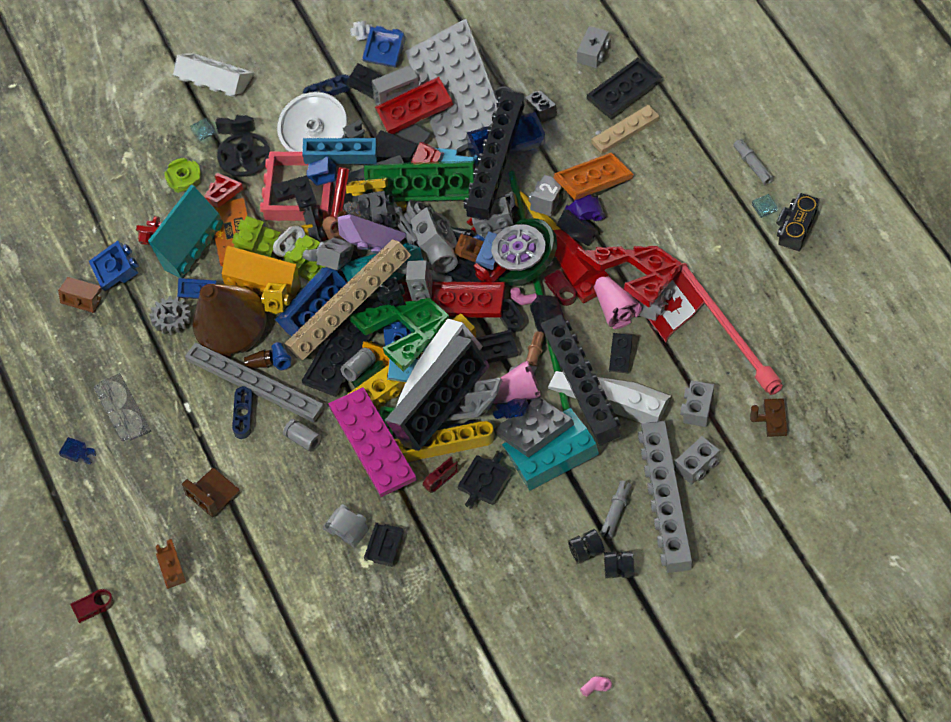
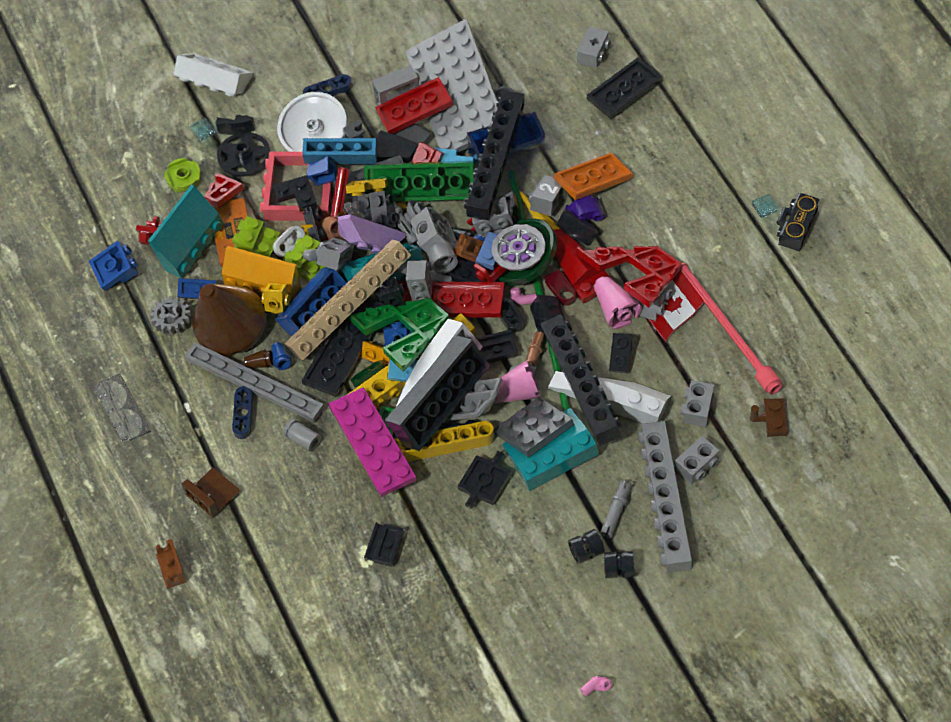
(75, 449): clear blue plate -> none
(80, 294): dark orange hinge -> none
(87, 608): dark red piece -> none
(347, 525): light grey cylinder -> none
(358, 364): light grey piece -> none
(360, 30): white gear -> none
(361, 80): black plate -> none
(384, 46): blue plate -> none
(440, 475): dark red piece -> none
(513, 409): clear blue plate -> none
(541, 105): black plate -> none
(625, 129): tan plate -> none
(749, 157): light grey pin -> none

